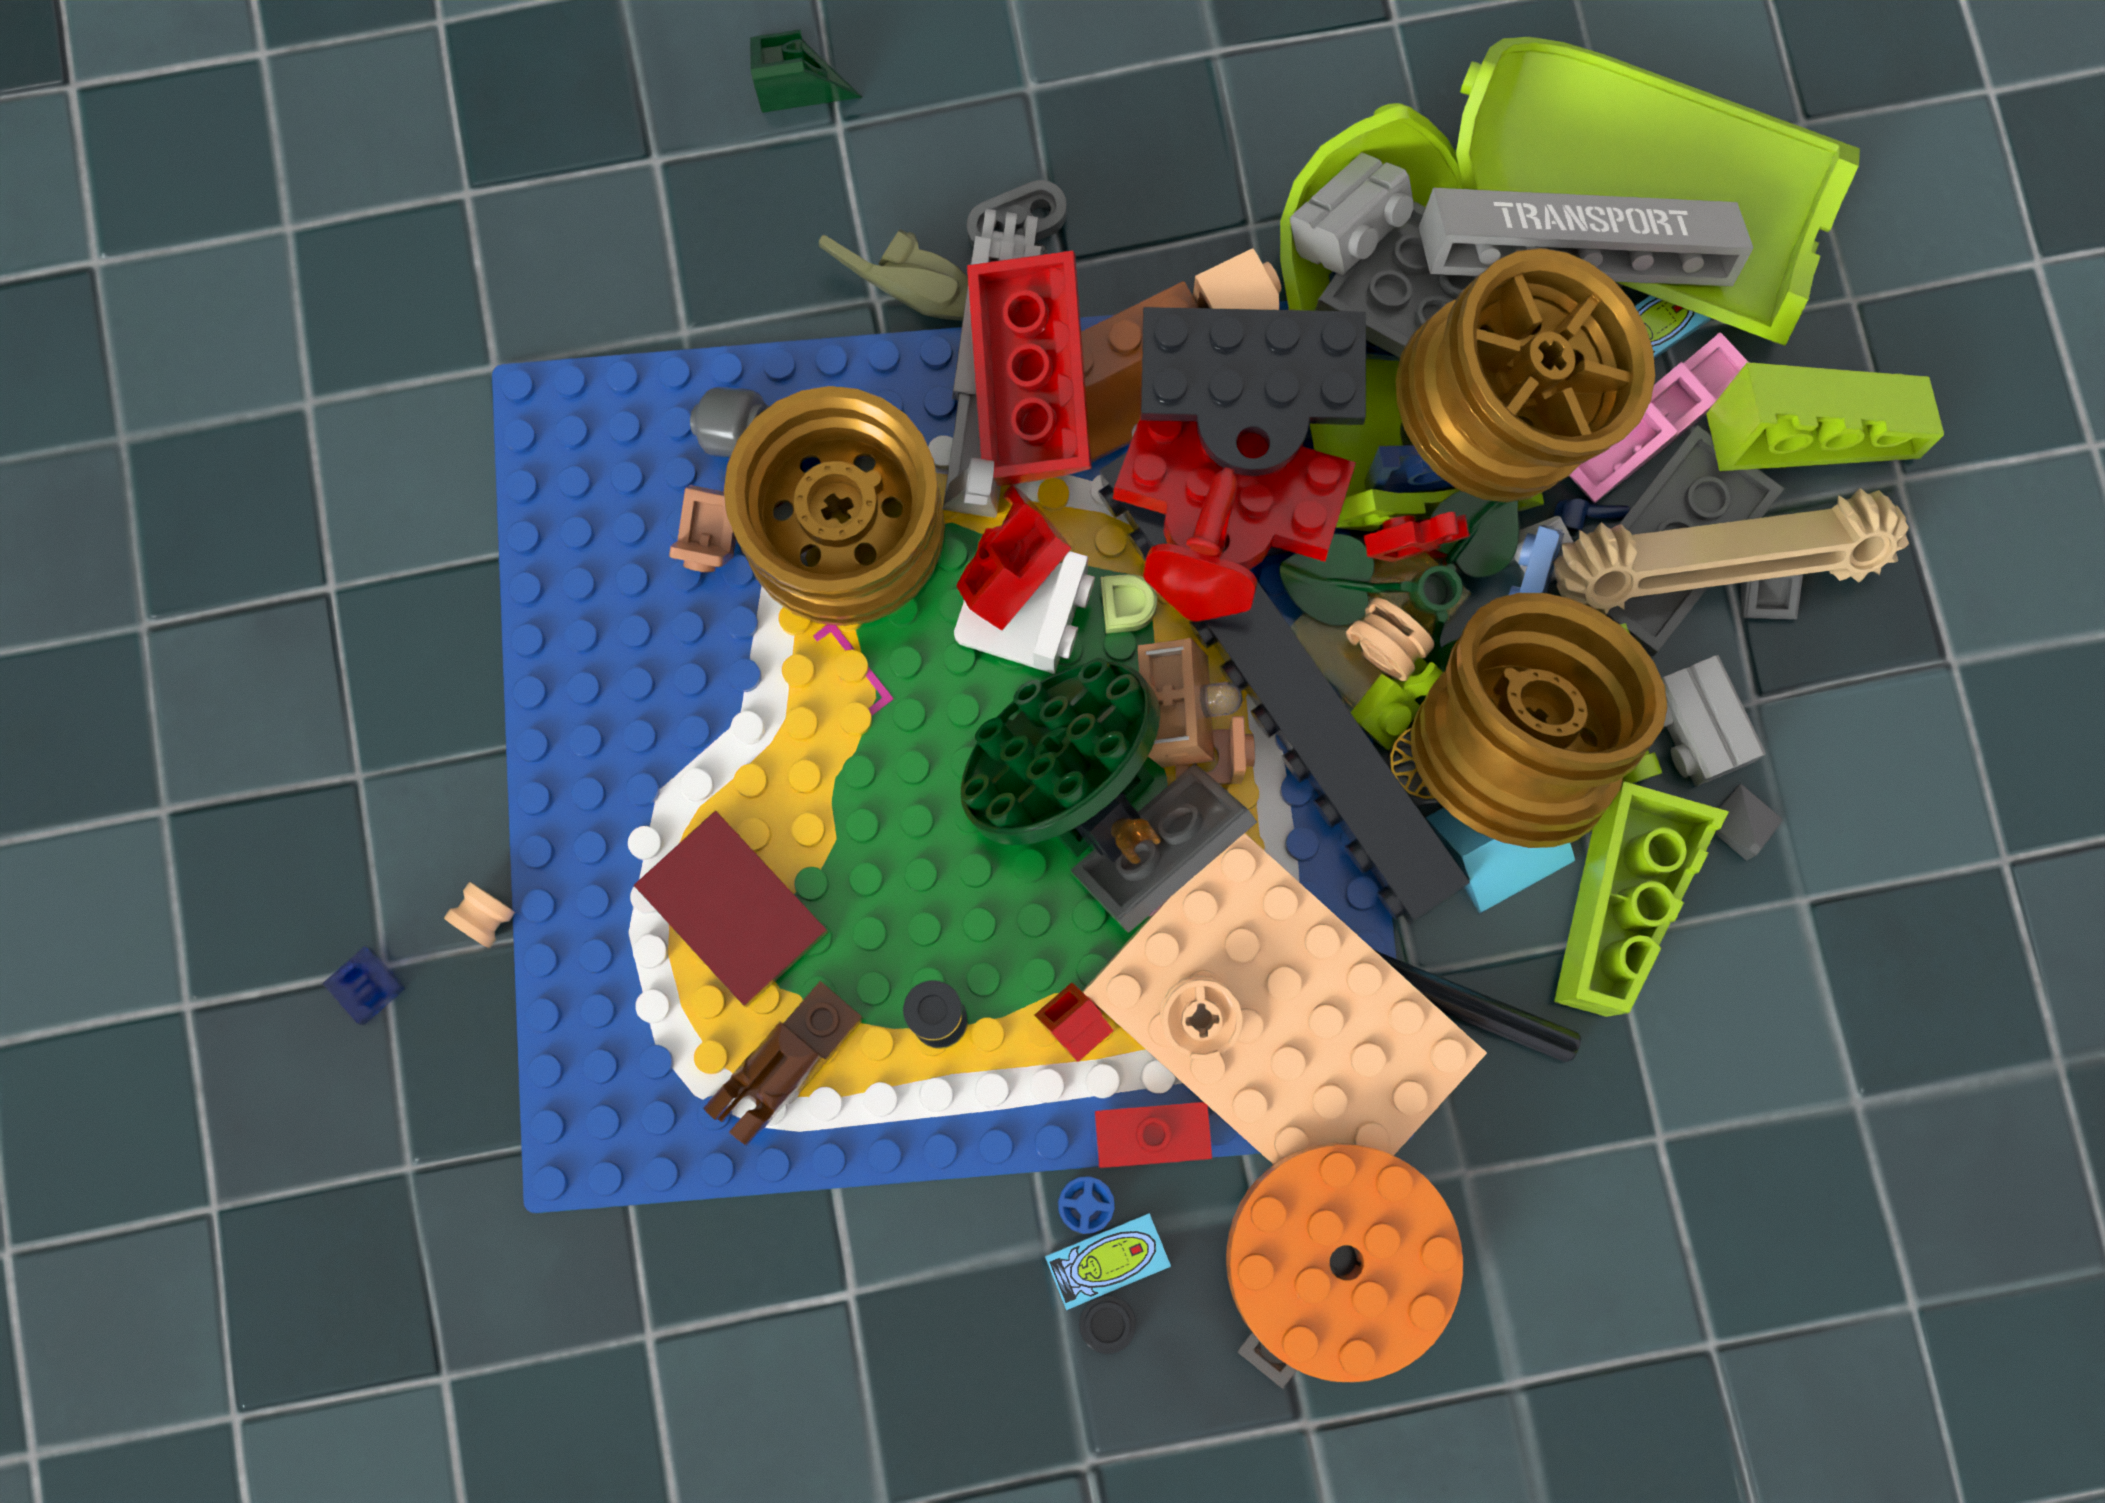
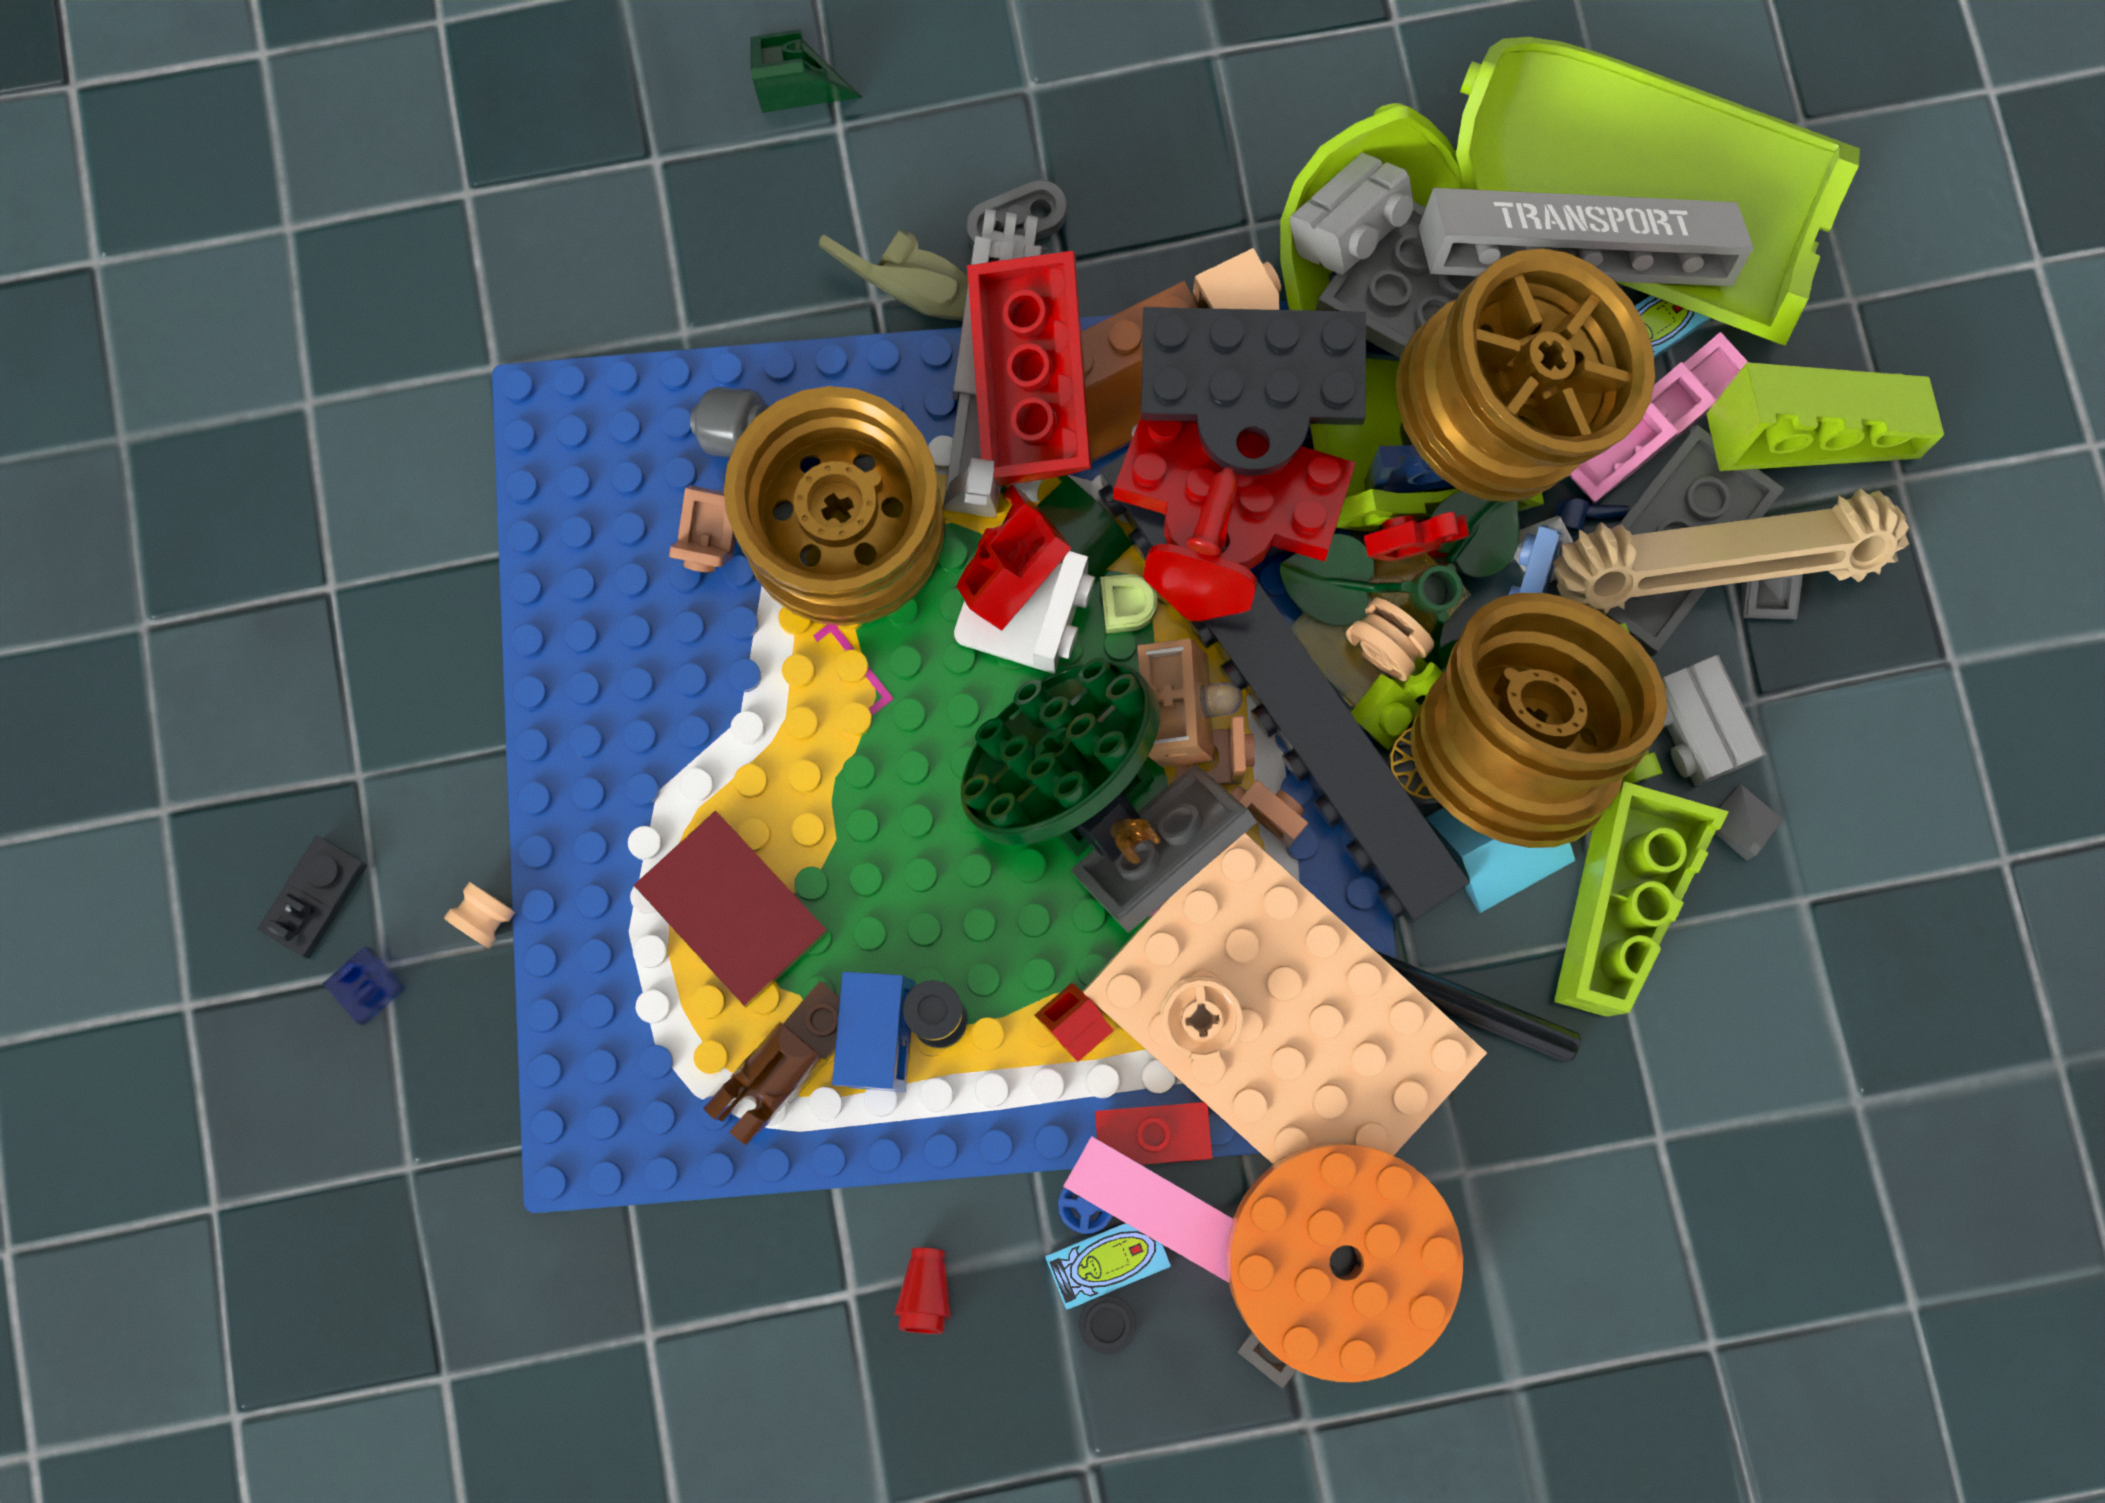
(312, 897): none -> black plate
(872, 1032): none -> blue hinge
(924, 1293): none -> red cone
(1084, 525): none -> dark green piece
(1152, 1205): none -> bright pink slope
(1275, 812): none -> nougat bracket

